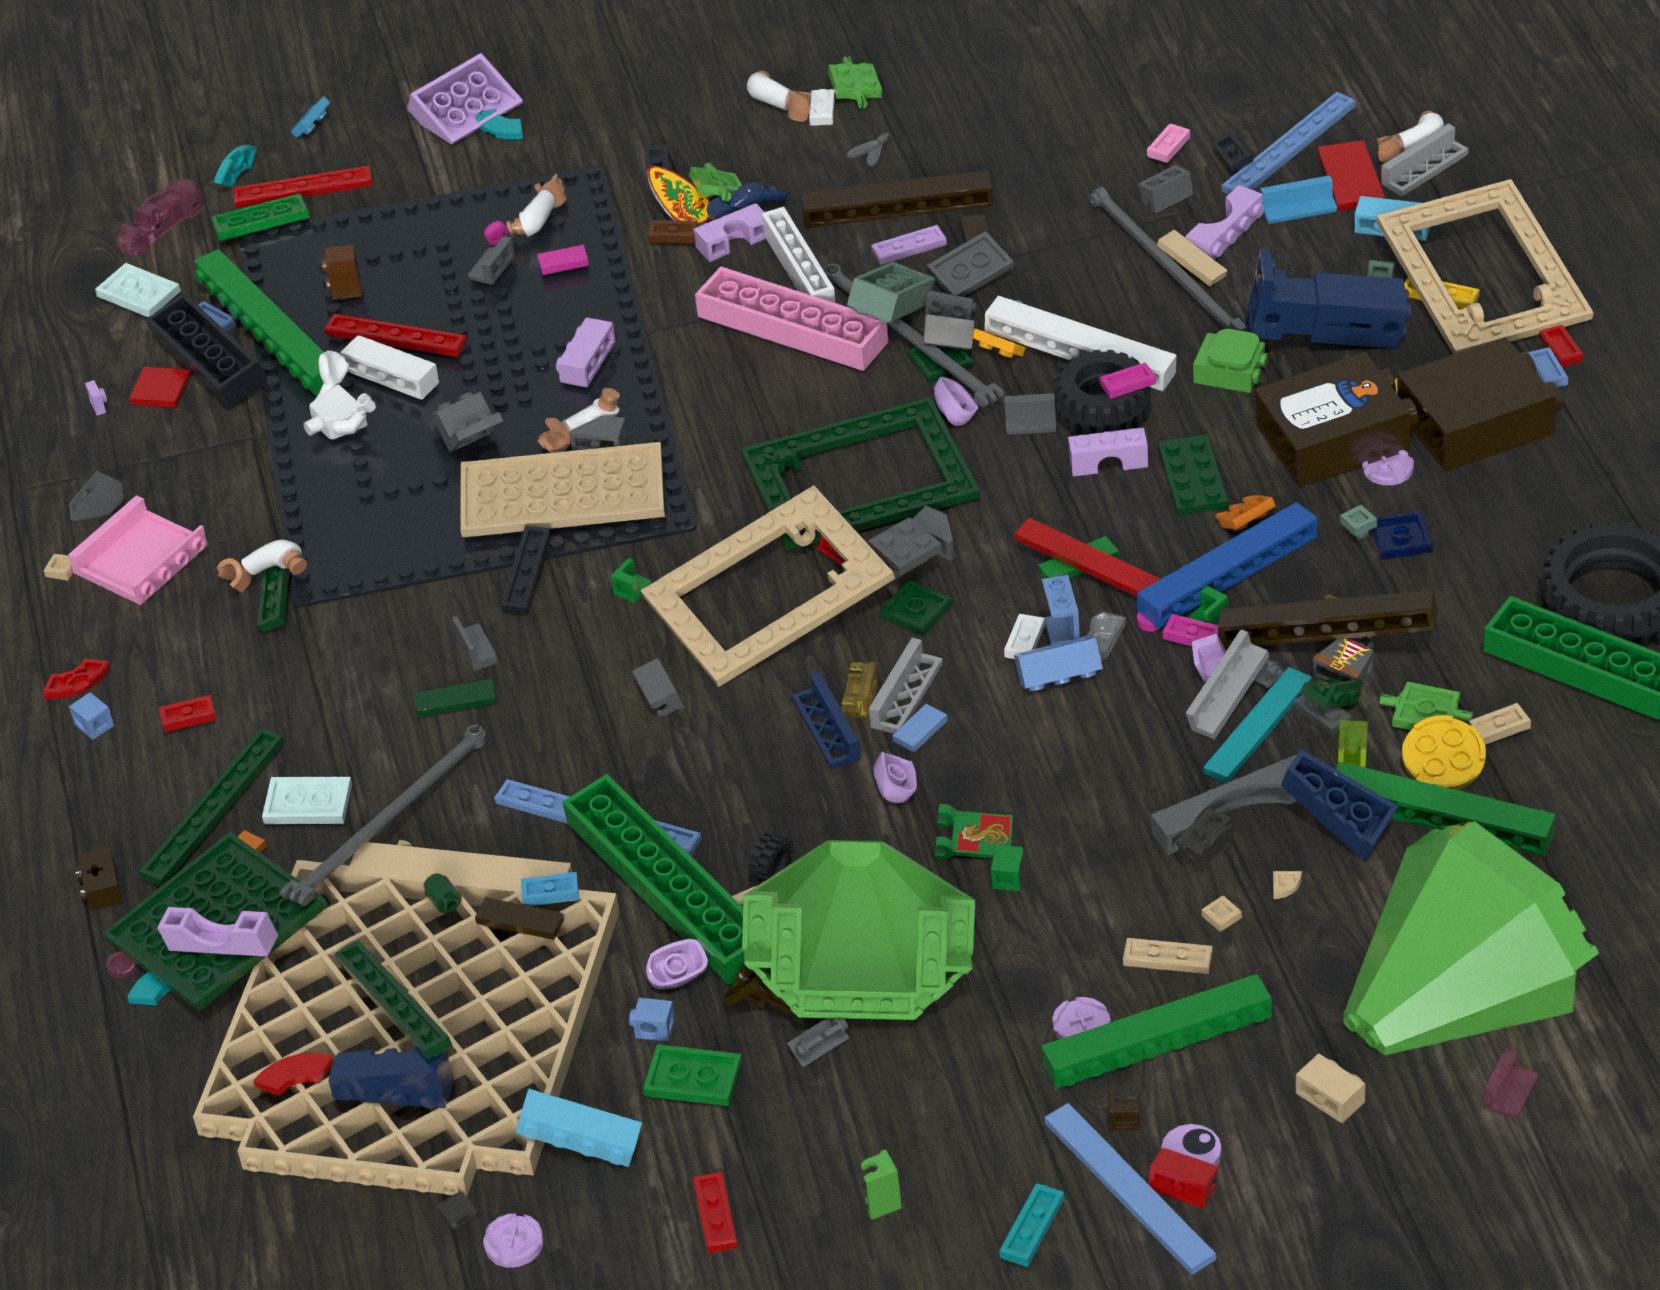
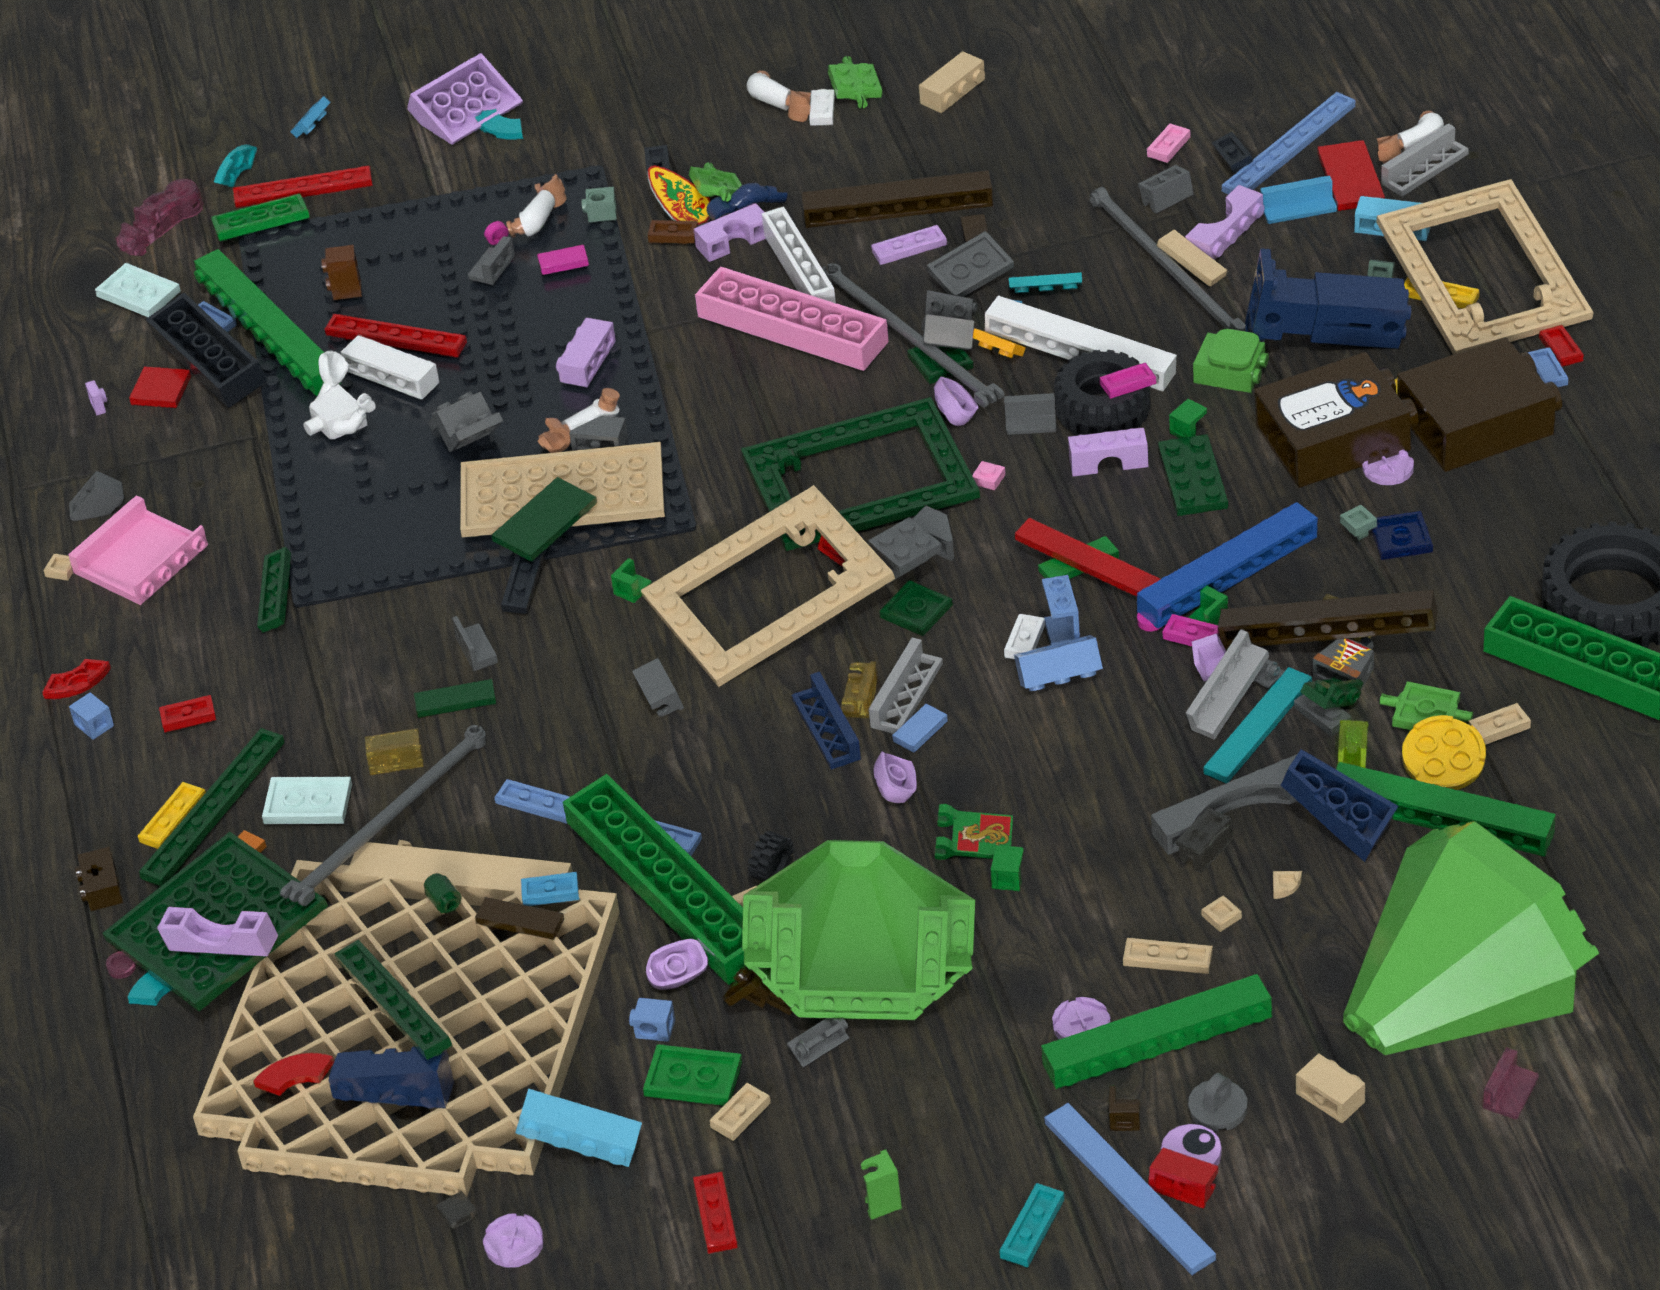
(170, 815): none -> yellow tile
(279, 553): piece -> none
(394, 751): none -> clear yellow hinge
(544, 519): none -> dark green tile
(600, 204): none -> sand green brick
(739, 1111): none -> tan plate
(873, 148): dark grey piece -> none
(890, 292): sand green brick -> none
(951, 82): none -> tan brick
(989, 475): none -> bright pink plate
(1045, 282): none -> teal plate
(1106, 630): clear tile -> none
(1184, 419): none -> green panel
(1218, 1104): none -> dark grey tile
(1240, 514): orange plate -> none

